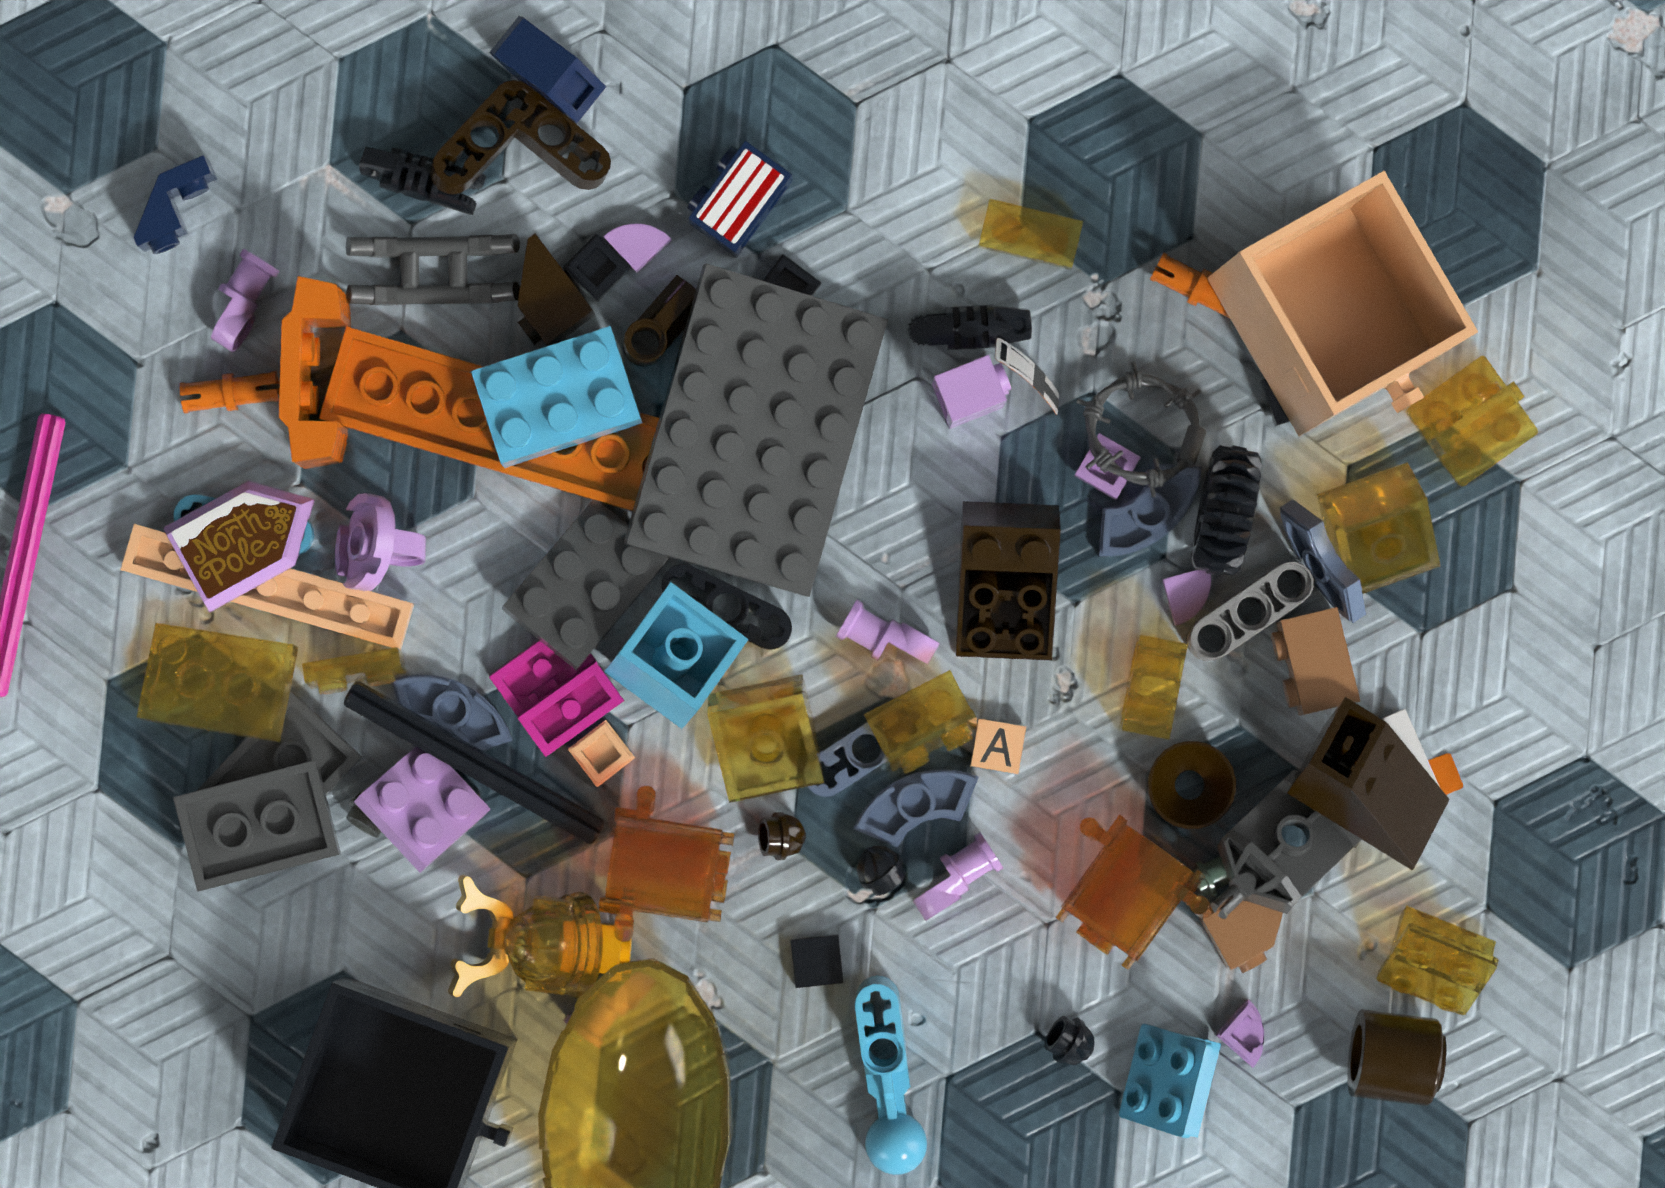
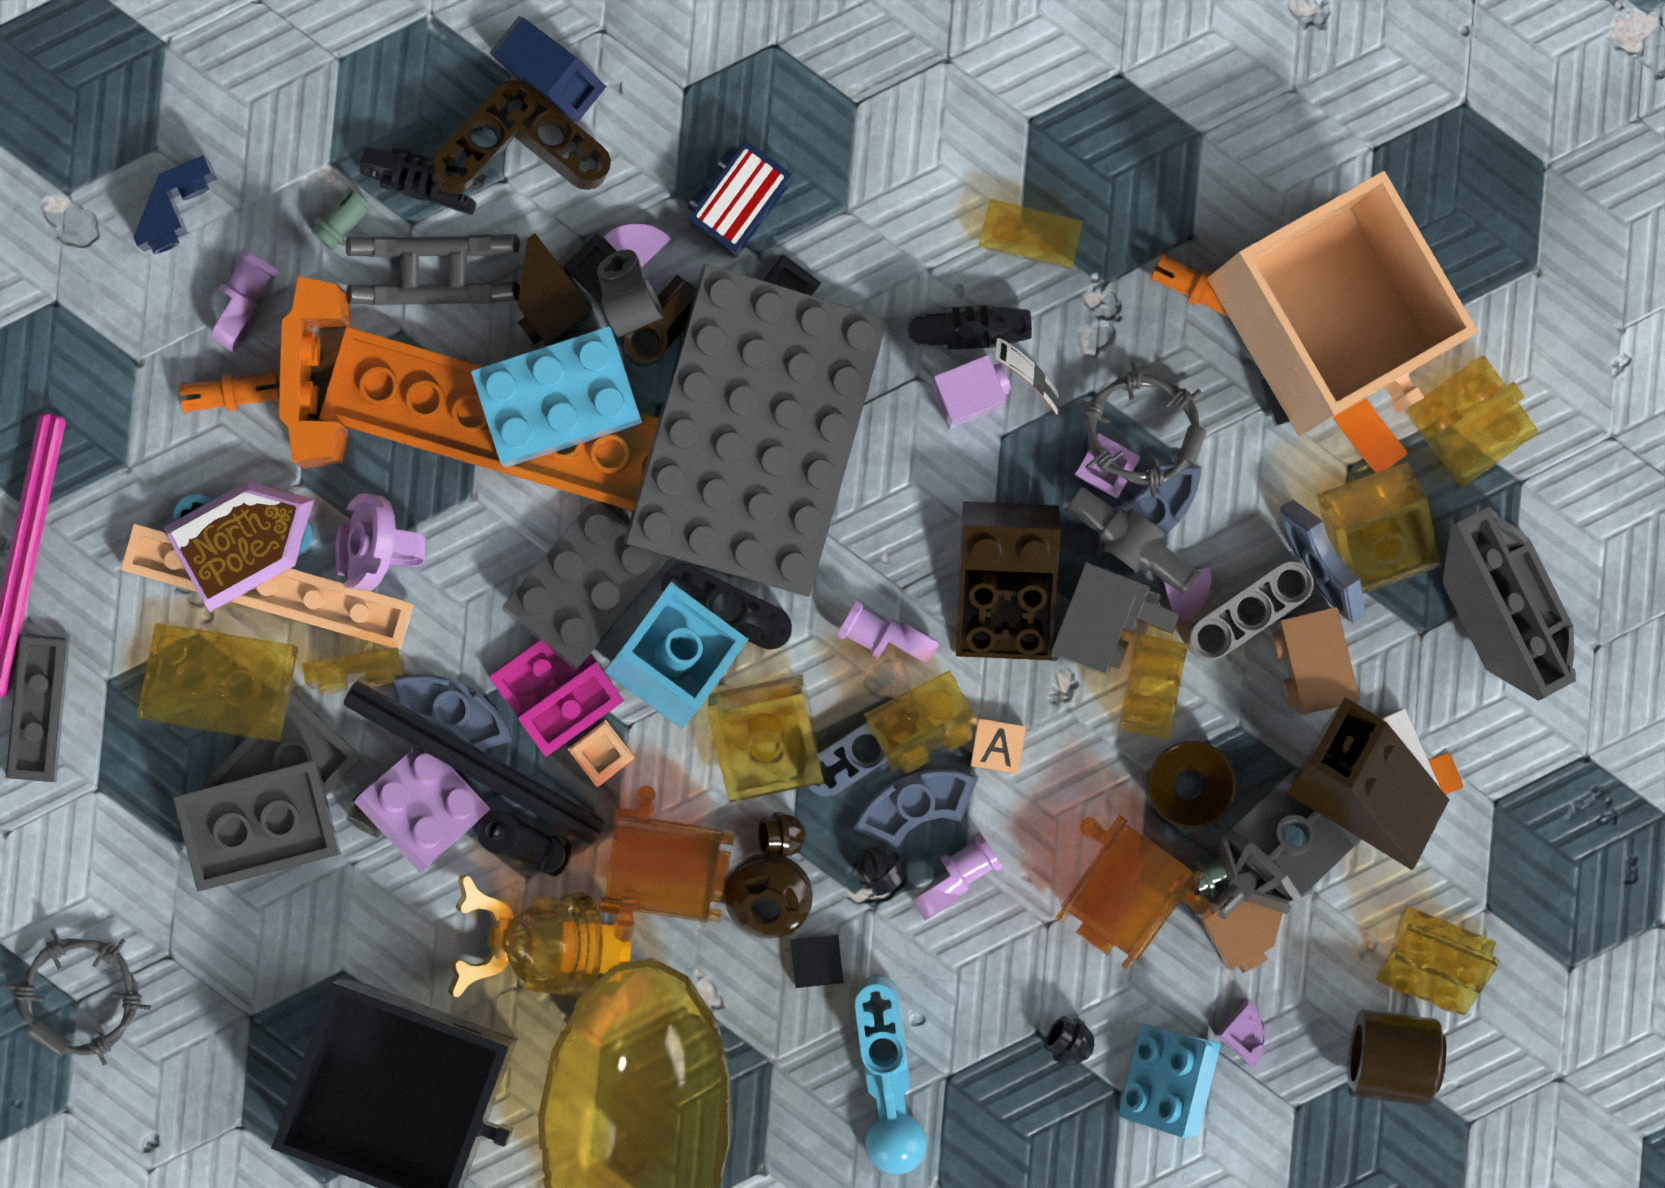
(37, 708): none -> dark grey tile
(47, 1036): none -> dark grey piece
(340, 219): none -> sand green pin
(518, 840): none -> black piece
(626, 295): none -> dark grey piece
(772, 878): none -> dark brown piece
(1101, 613): none -> dark grey hinge
(1133, 541): none -> dark grey pin
(1226, 510): black gear -> none
(1370, 436): none -> orange sticker
(1509, 605): none -> dark grey wedge

